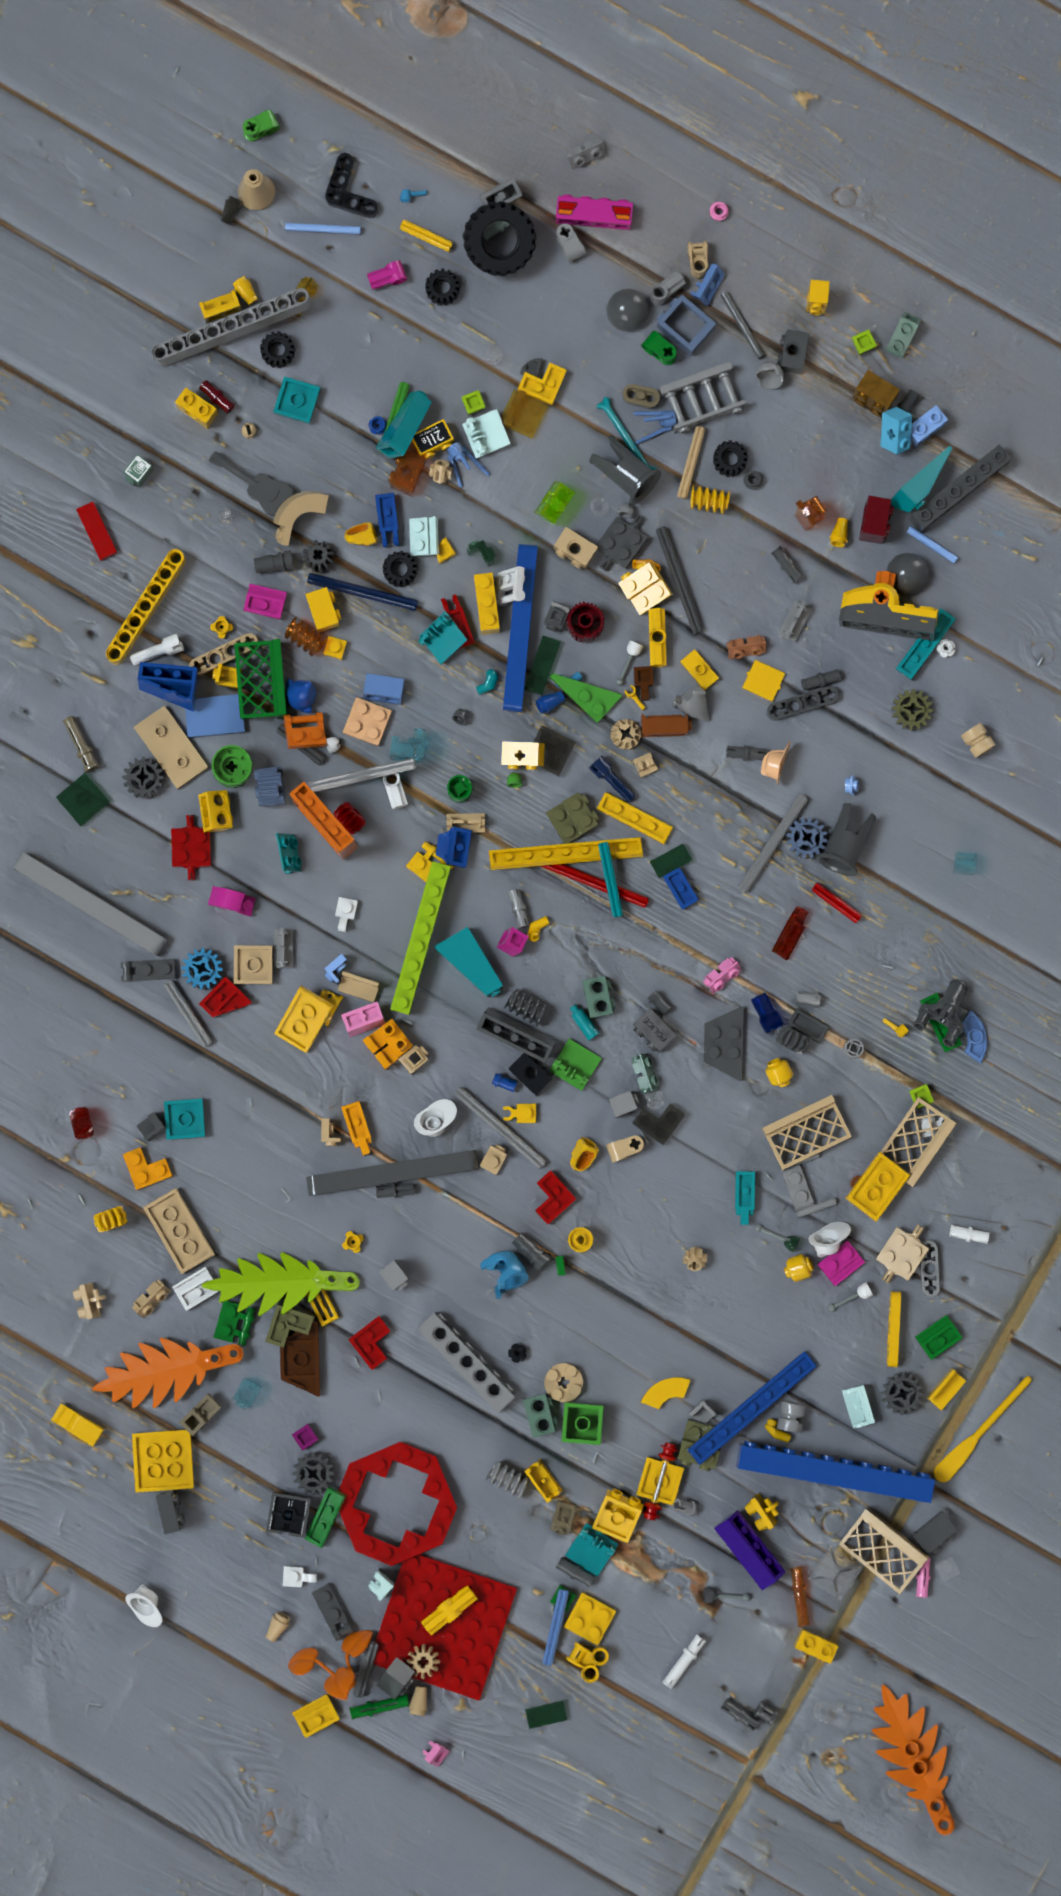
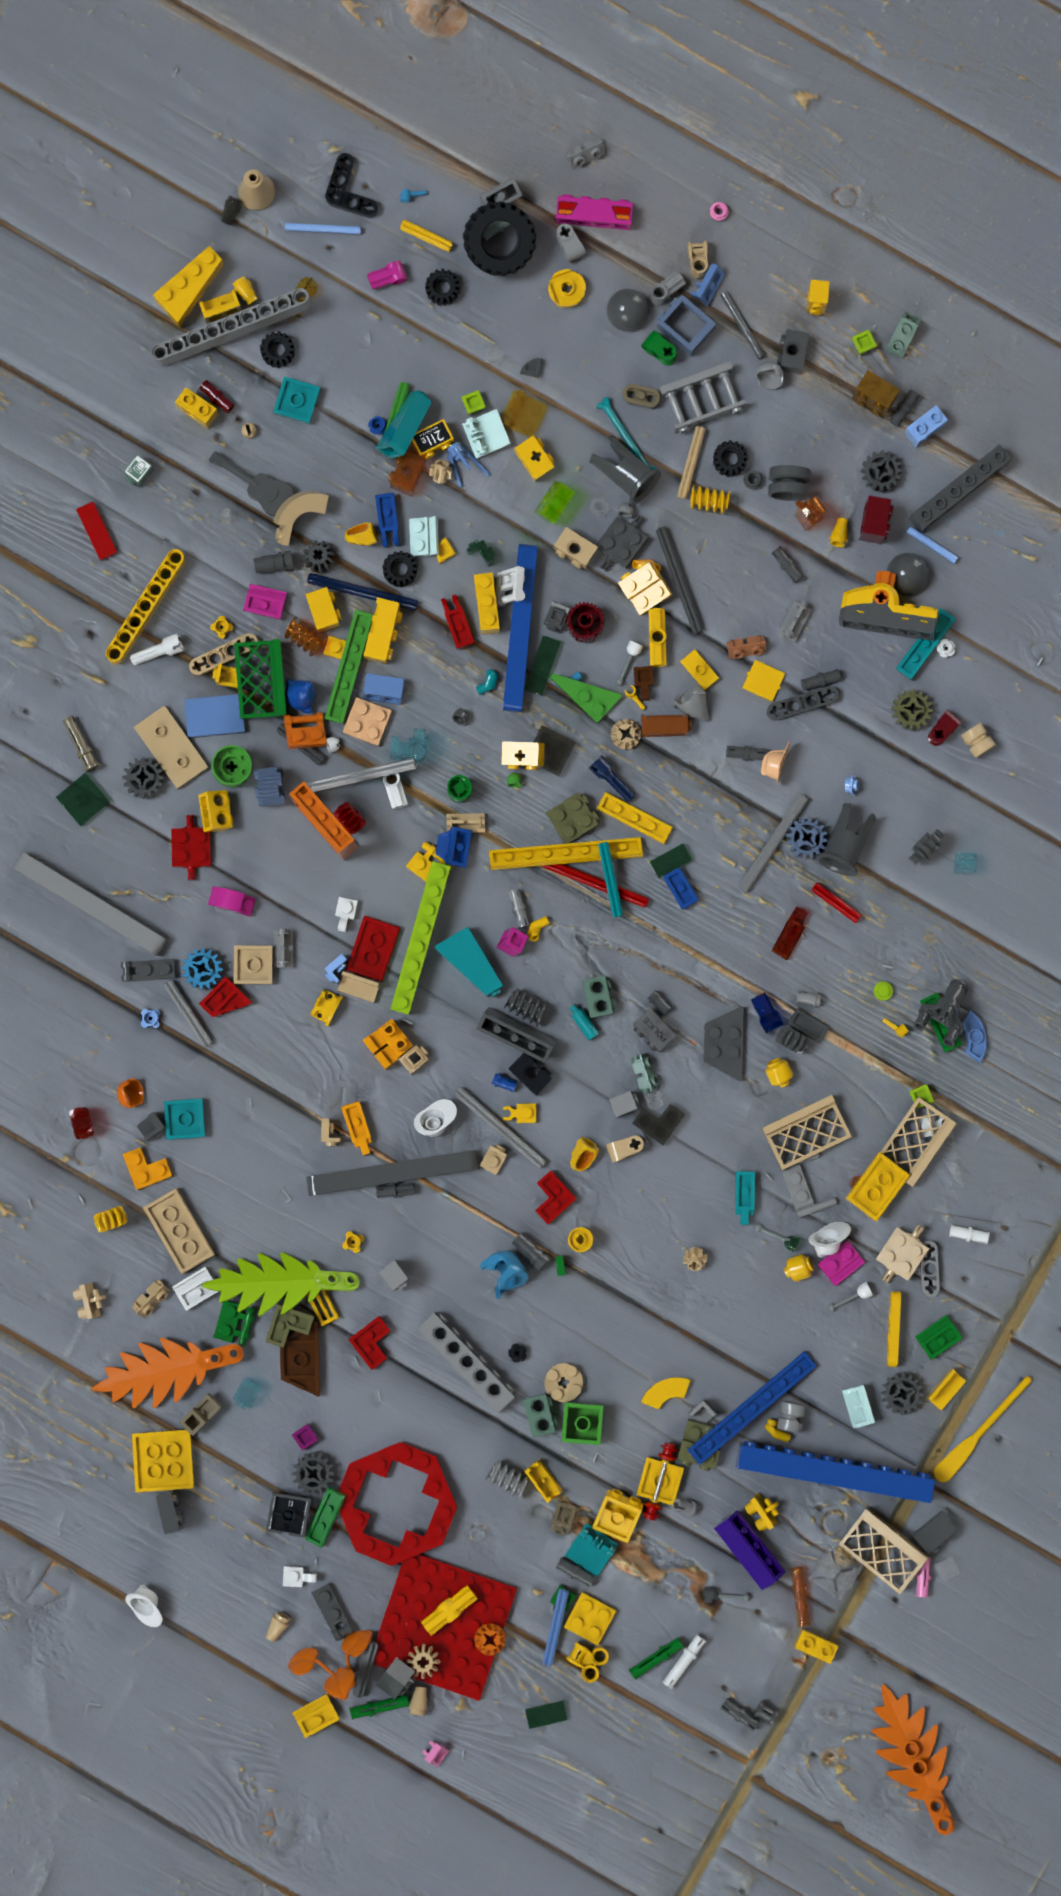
(77, 1425): yellow piece -> none
(130, 1093): none -> orange hair
(145, 1017): none -> light blue plate
(169, 683): blue wedge -> none
(188, 286): none -> yellow wedge
(263, 124): bright green piece -> none
(288, 853): teal hinge -> none
(303, 1019): yellow tile -> none
(349, 667): none -> bright green plate
(363, 1019): bright pink hinge -> none
(373, 949): none -> red tile
(382, 1585): light aqua hinge -> none
(383, 631): none -> yellow wedge
(442, 637): teal hinge -> none
(480, 1639): none -> orange gear
(524, 453): none -> yellow brick
(545, 388): yellow plate -> none
(549, 702): blue cone -> none
(557, 283): none -> yellow plate
(575, 1064): bright green hinge -> none
(645, 765): tan tile -> none
(656, 1658): none -> green pin
(665, 418): medium blue plant -> none
(729, 970): bright pink hinge -> none
(789, 483): none -> dark grey wheel
(853, 1048): light grey wheel -> none
(883, 991): none -> lime plate
(888, 473): none -> dark grey gear
(896, 430): medium azure brick -> none
(916, 489): teal wedge -> none
(926, 847): none -> dark grey gear
(945, 726): none -> dark red piece

